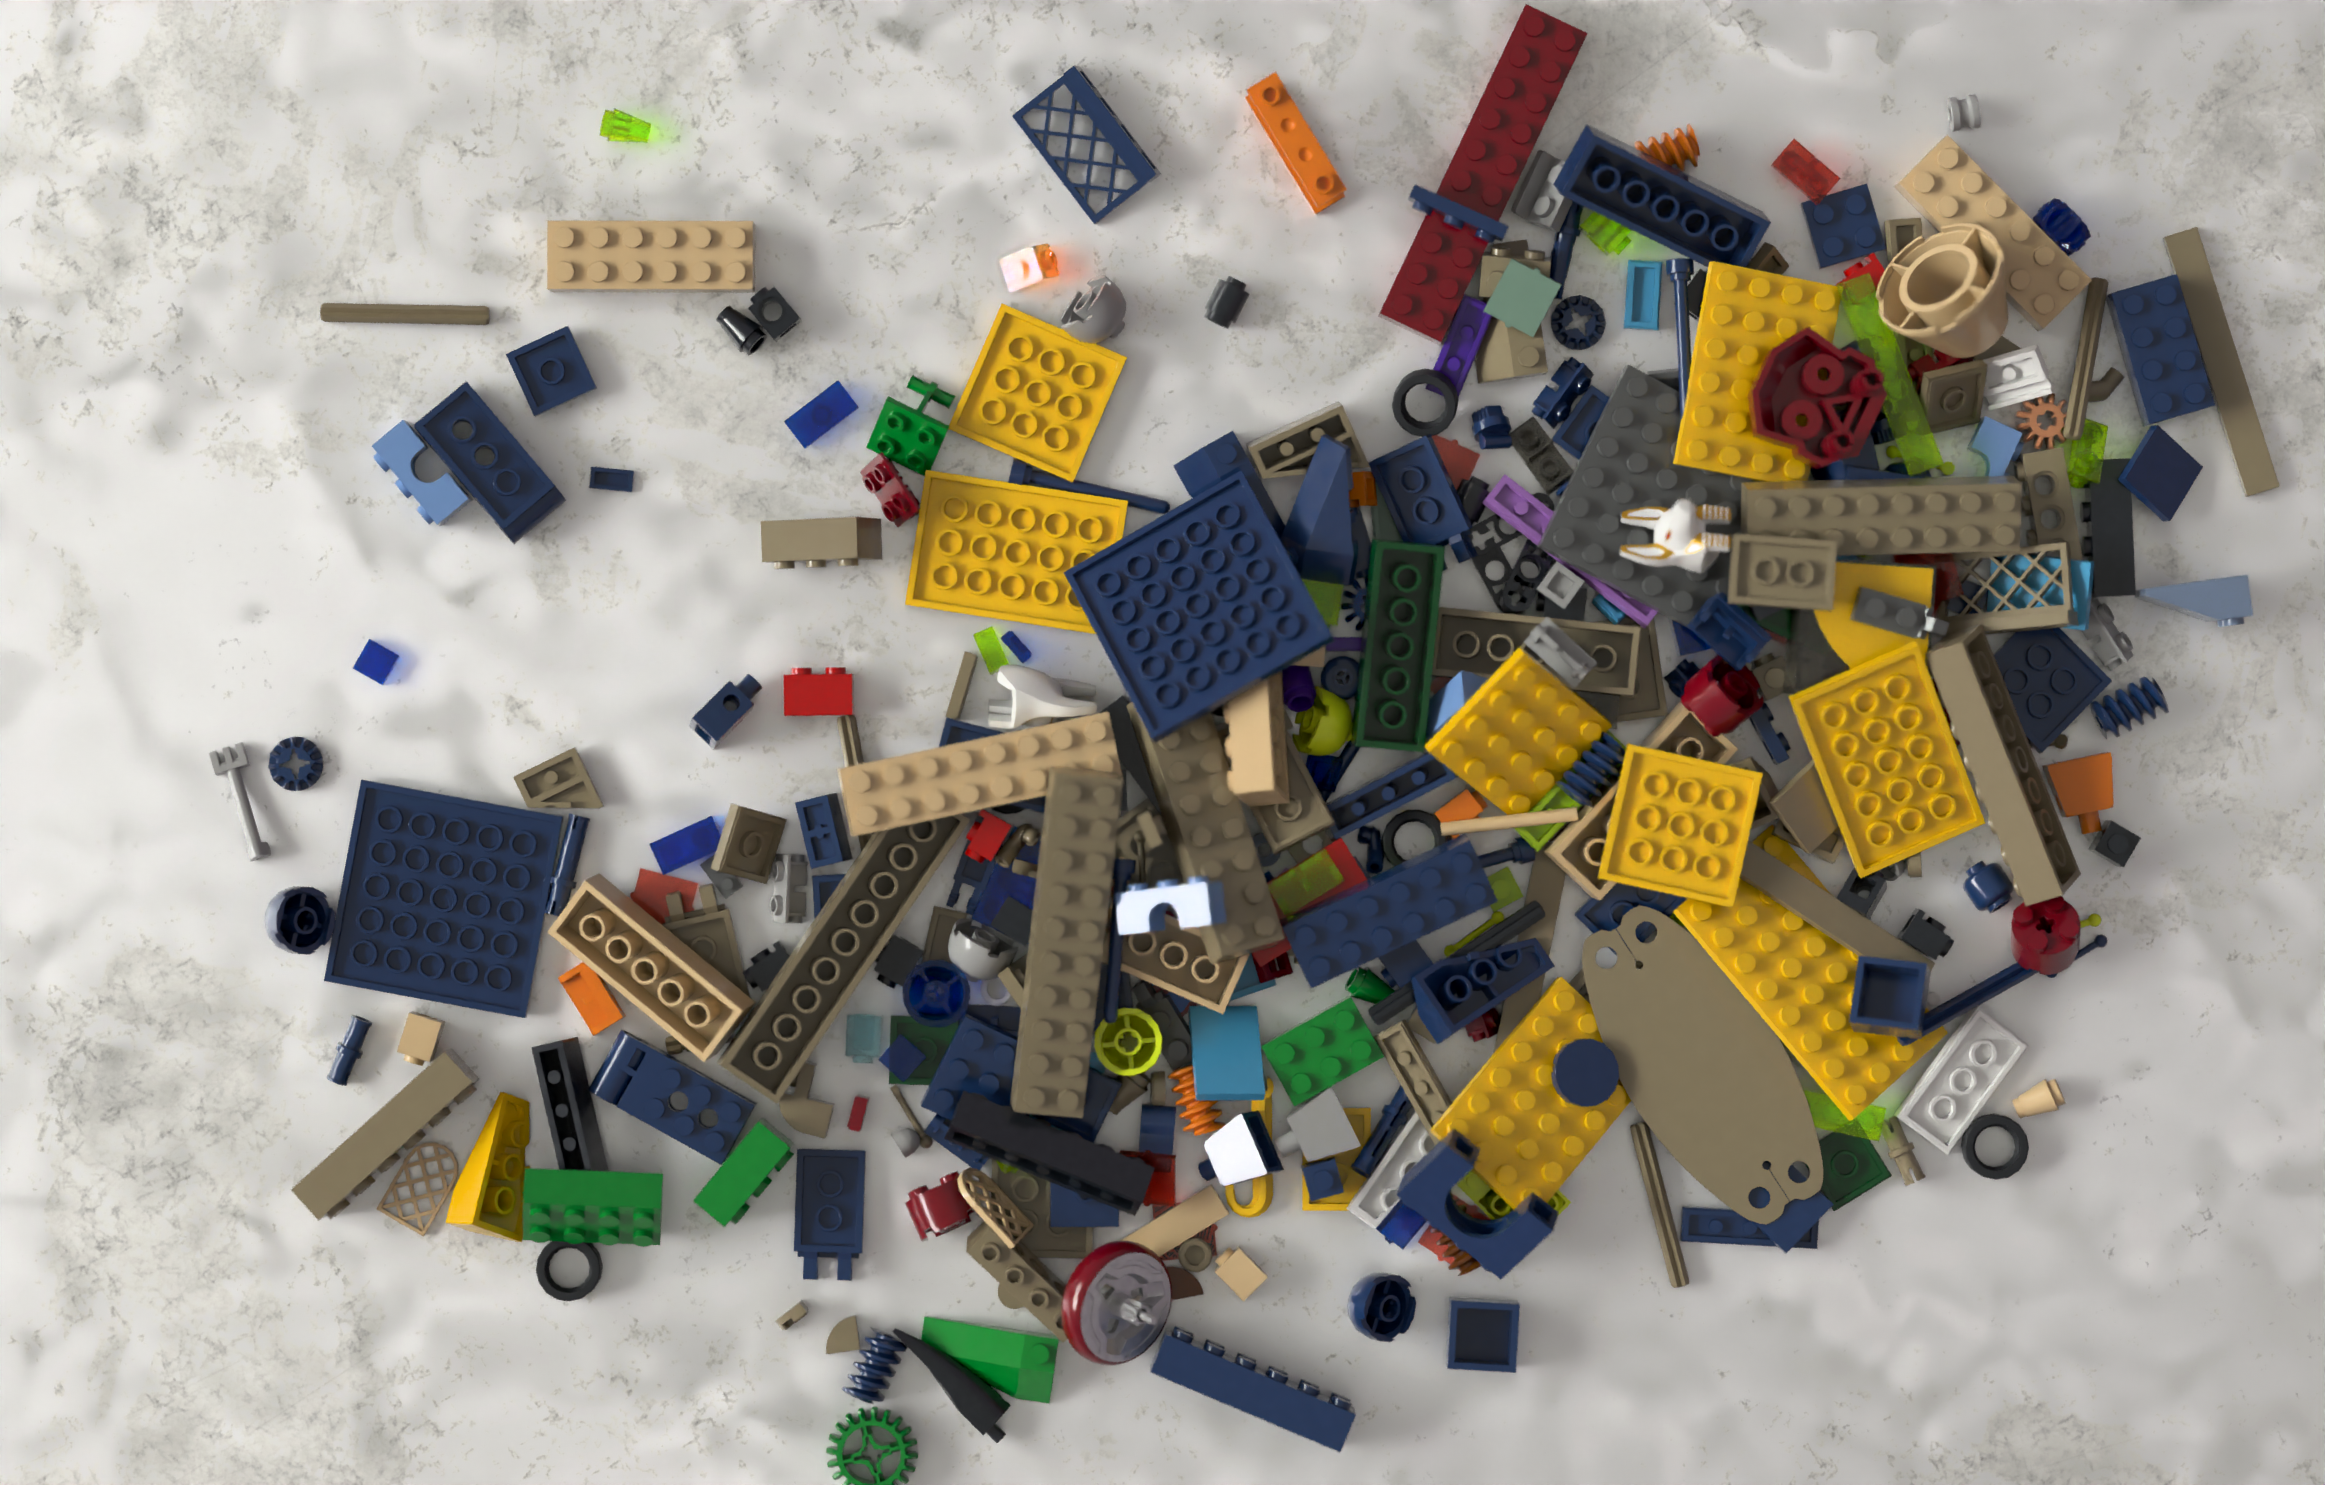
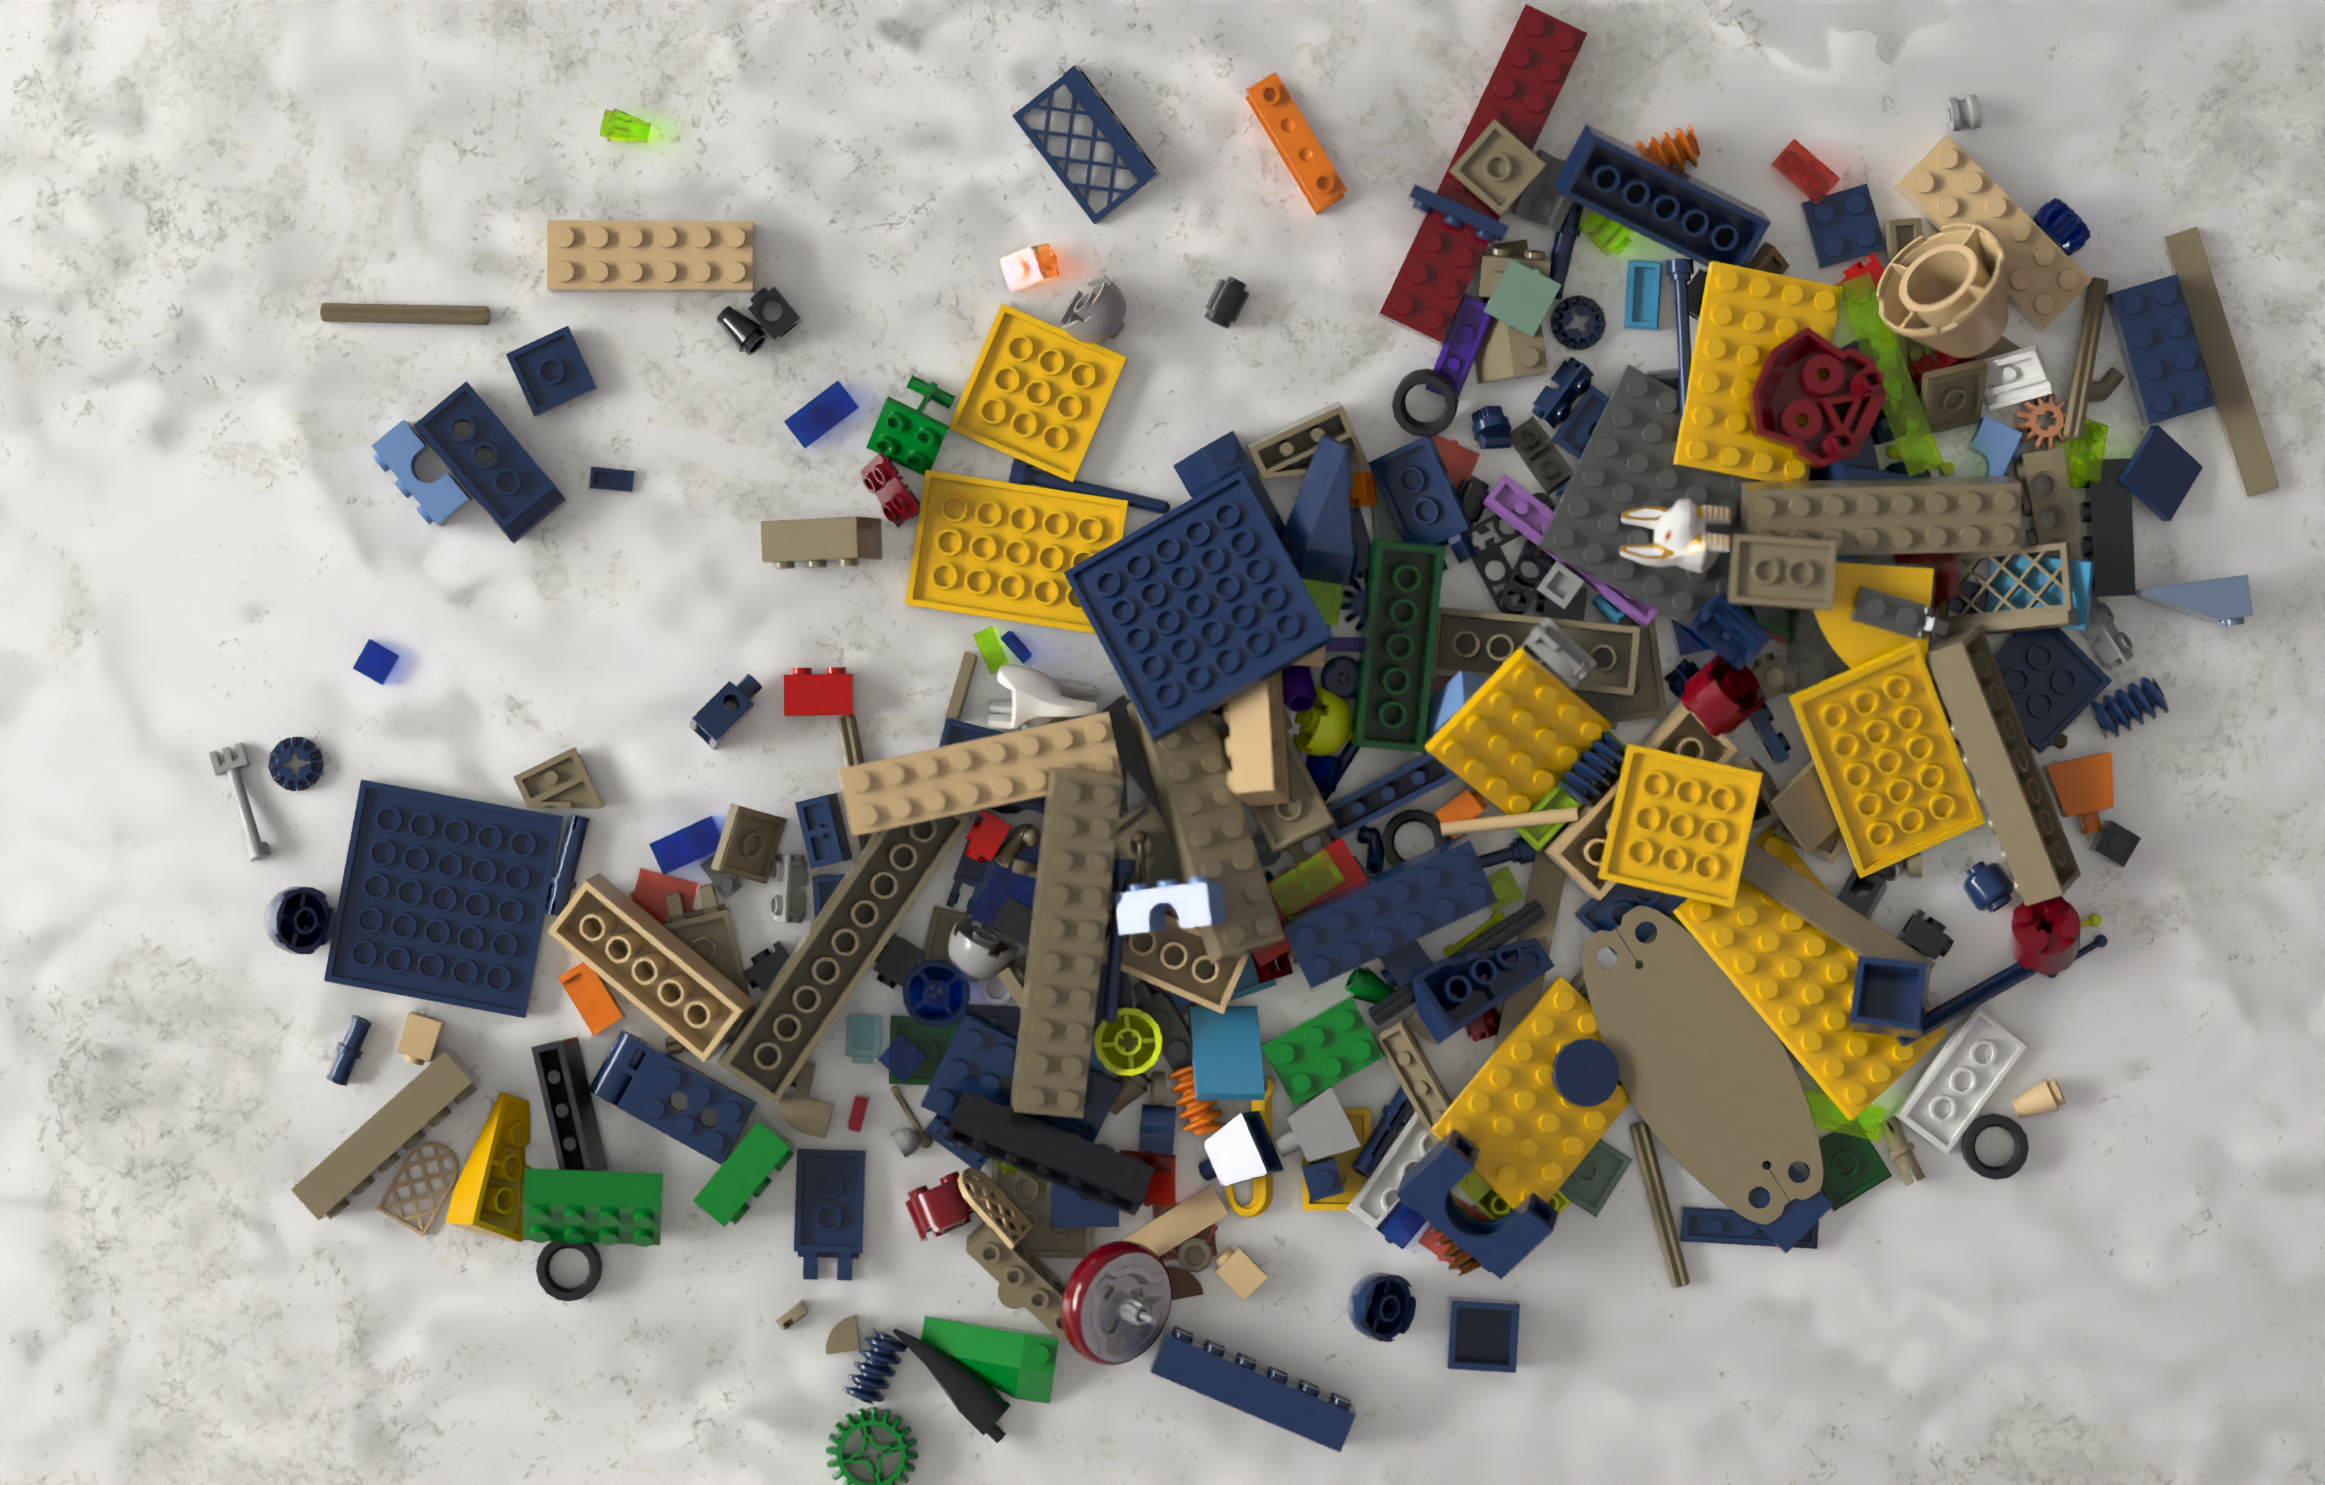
(1152, 828): dark tan plate -> none
(1497, 168): none -> dark tan plate
(1595, 1177): none -> sand green tile

